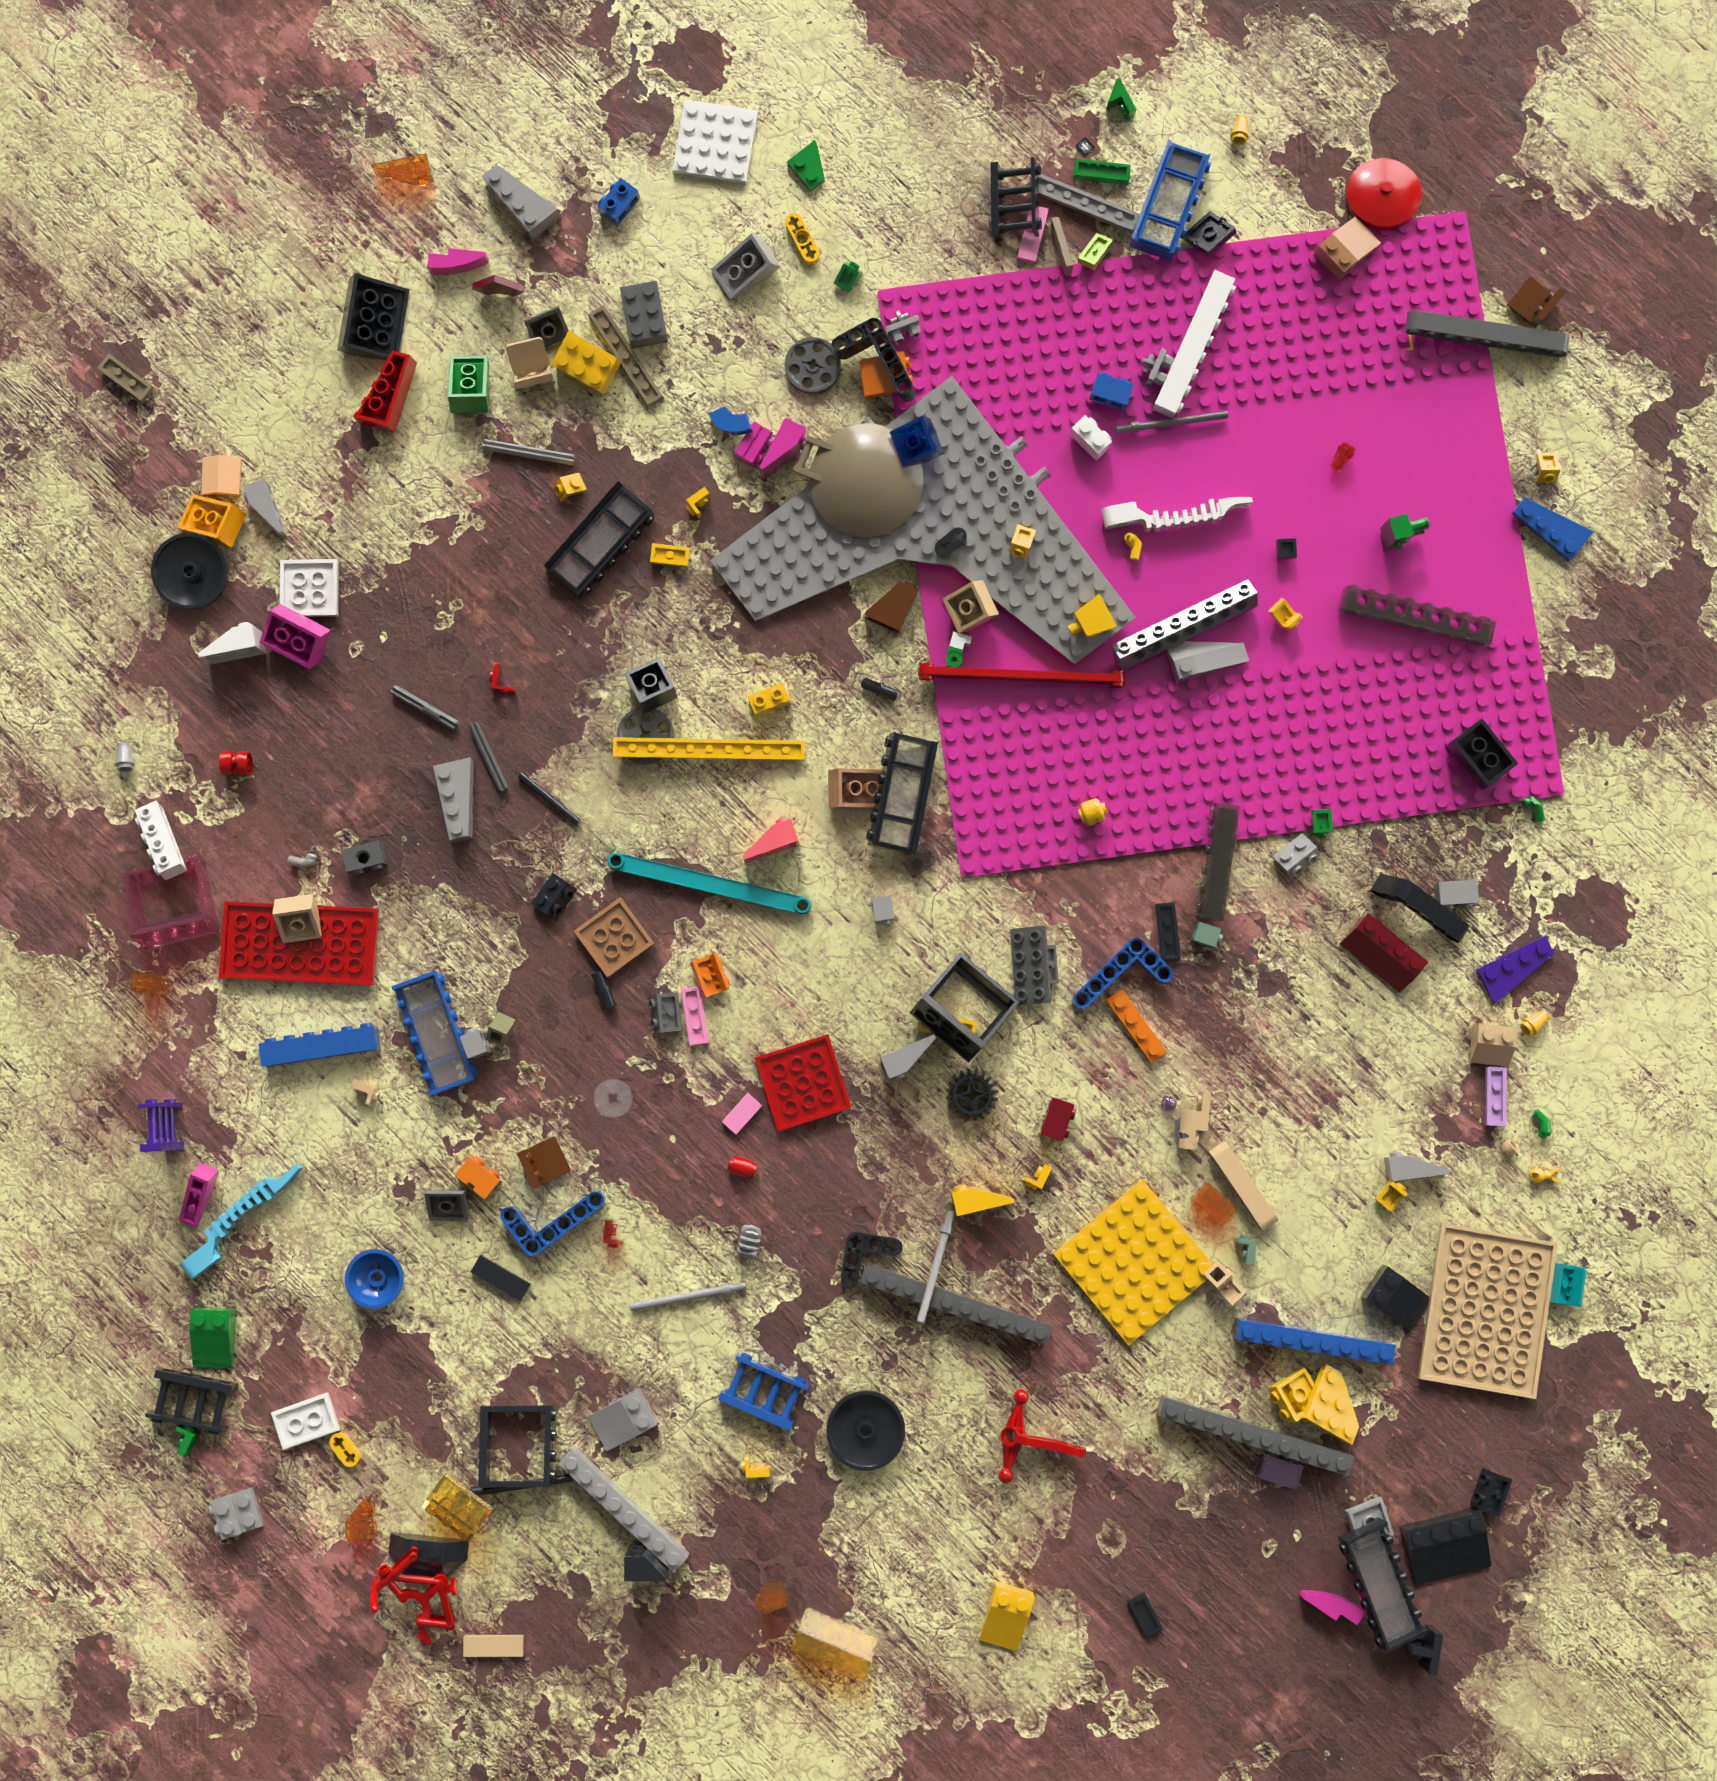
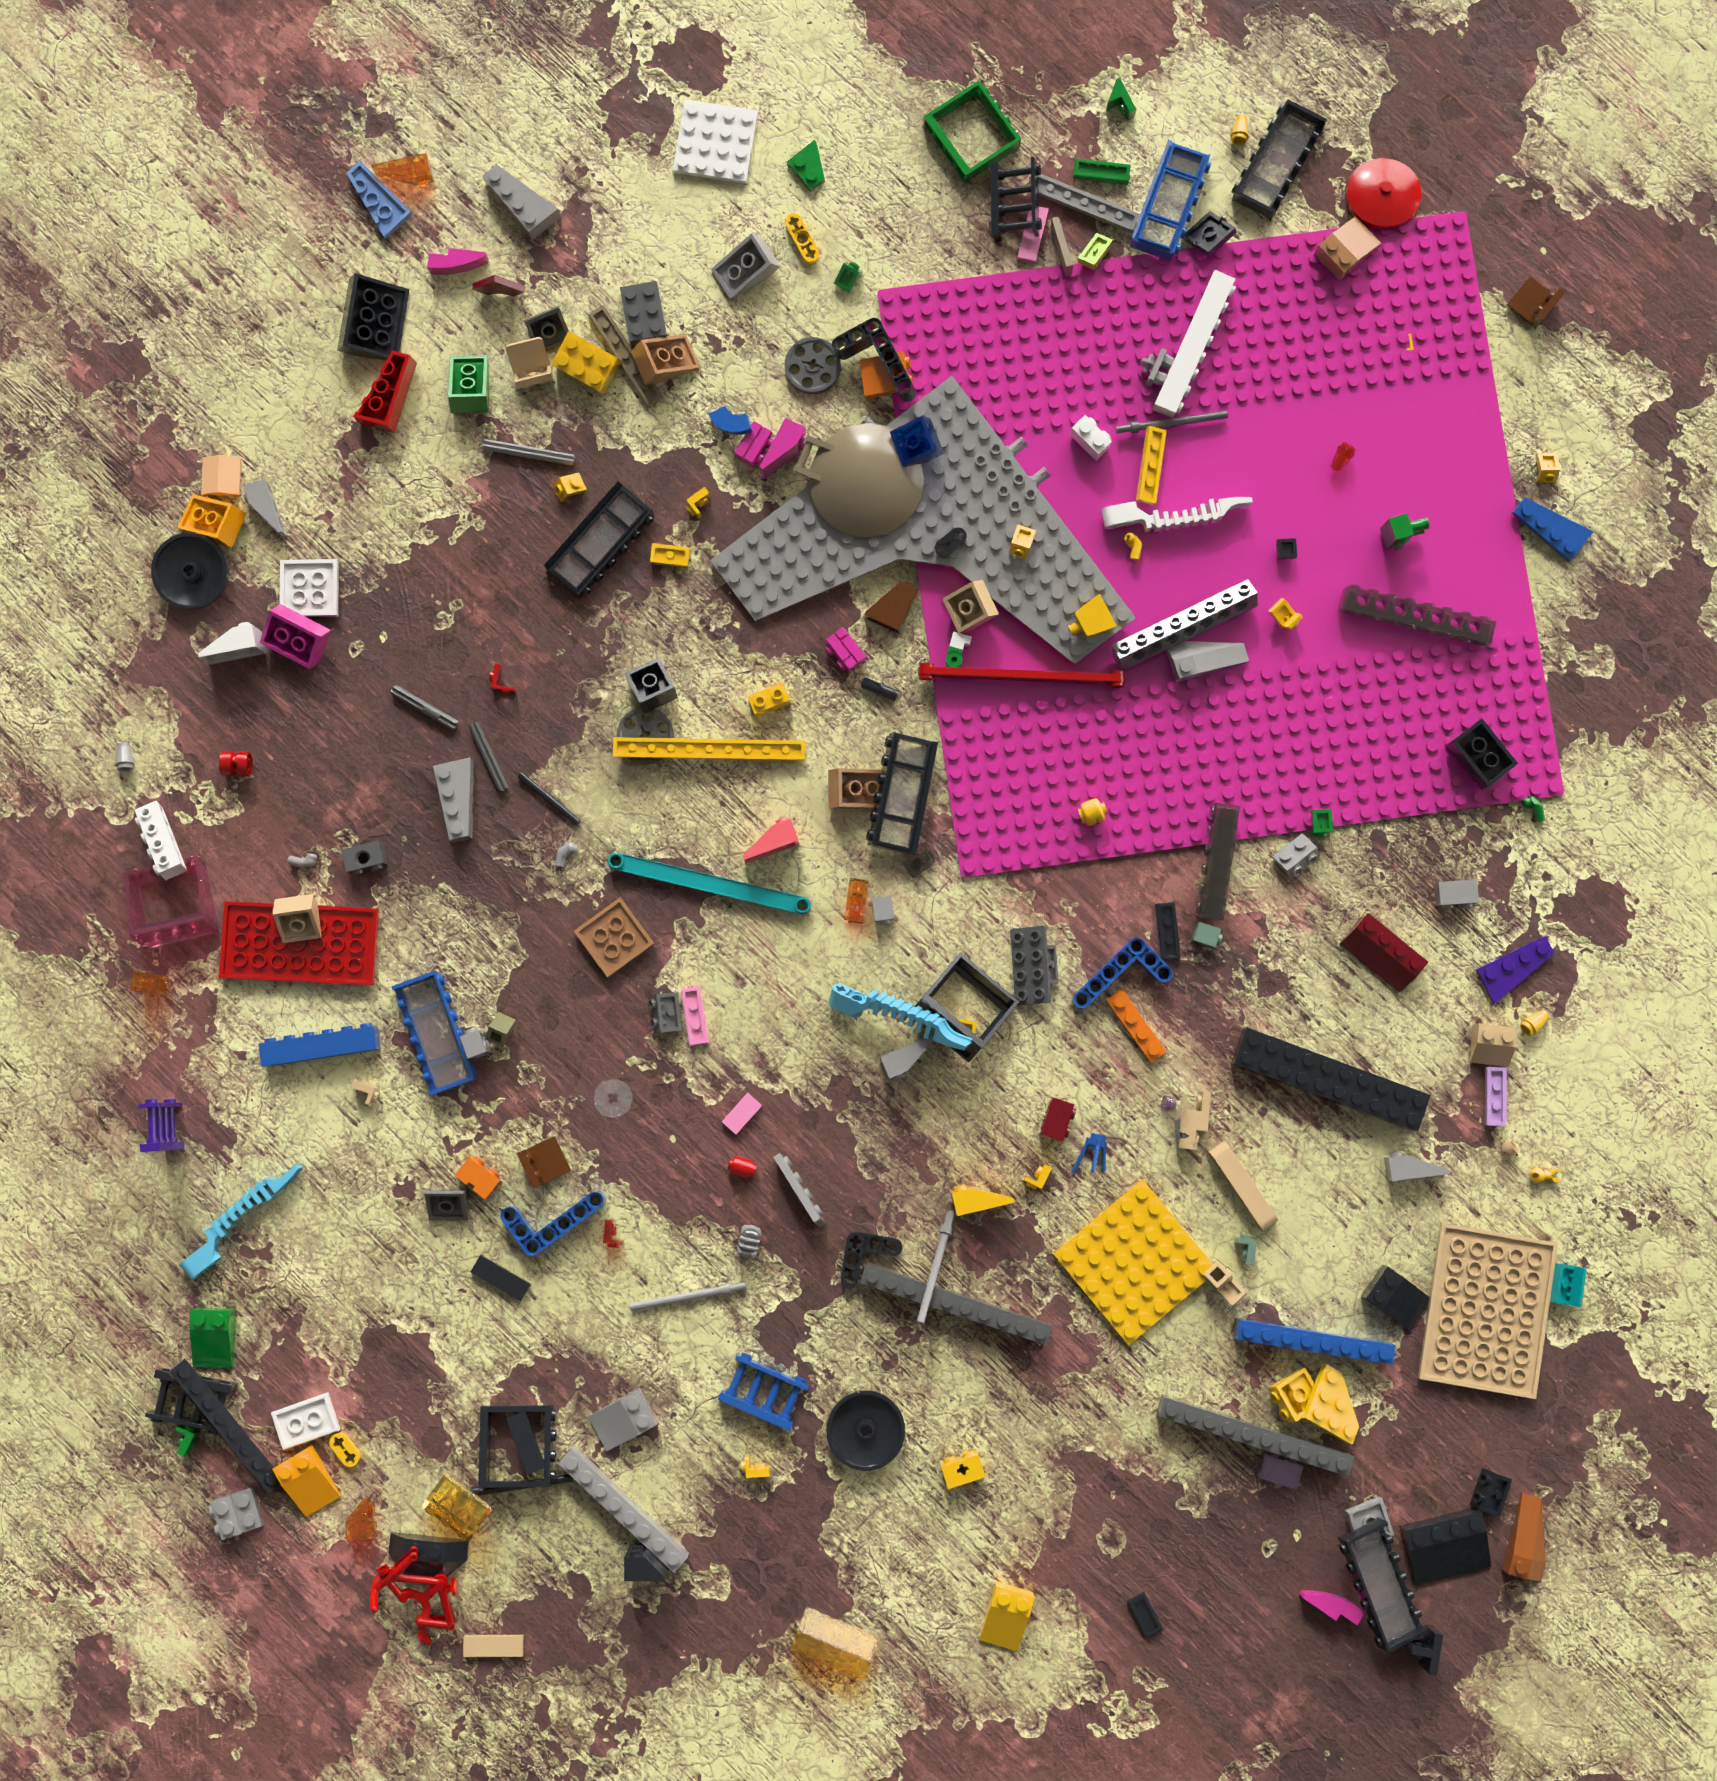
(125, 378): dark tan plate -> none
(197, 1194): dark pink slope -> none
(224, 1425): none -> black plate
(307, 1481): none -> light orange slope
(361, 1279): blue hat -> none
(381, 203): none -> medium blue wing
(526, 1442): none -> black tile
(554, 896): black bracket -> none
(564, 851): none -> light grey arm
(603, 990): black pin -> none
(618, 201): blue brick -> none
(664, 358): none -> medium nougat slope
(710, 975): orange bracket -> none
(771, 1597): clear orange brick -> none
(803, 1082): red plate -> none
(803, 1194): none -> light grey wing
(845, 650): none -> dark pink brick
(854, 1003): none -> medium azure piece
(856, 900): none -> clear orange slope
(901, 324): light grey hips -> none
(972, 1473): none -> yellow brick
(988, 1092): black gear -> none
(992, 106): none -> green window
(1012, 1447): red piece -> none
(1085, 146): black sticker -> none
(1096, 1143): none -> blue plant
(1111, 391): blue brick -> none
(1151, 465): none -> yellow plate
(1213, 1204): clear orange brick -> none
(1278, 159): none -> clear window
(1330, 1079): none -> black brick
(1391, 1195): yellow bracket -> none
(1422, 904): black beam -> none
(1487, 333): dark grey beam -> none
(1526, 1543): none -> dark orange wedge
(1545, 1124): green arm -> none

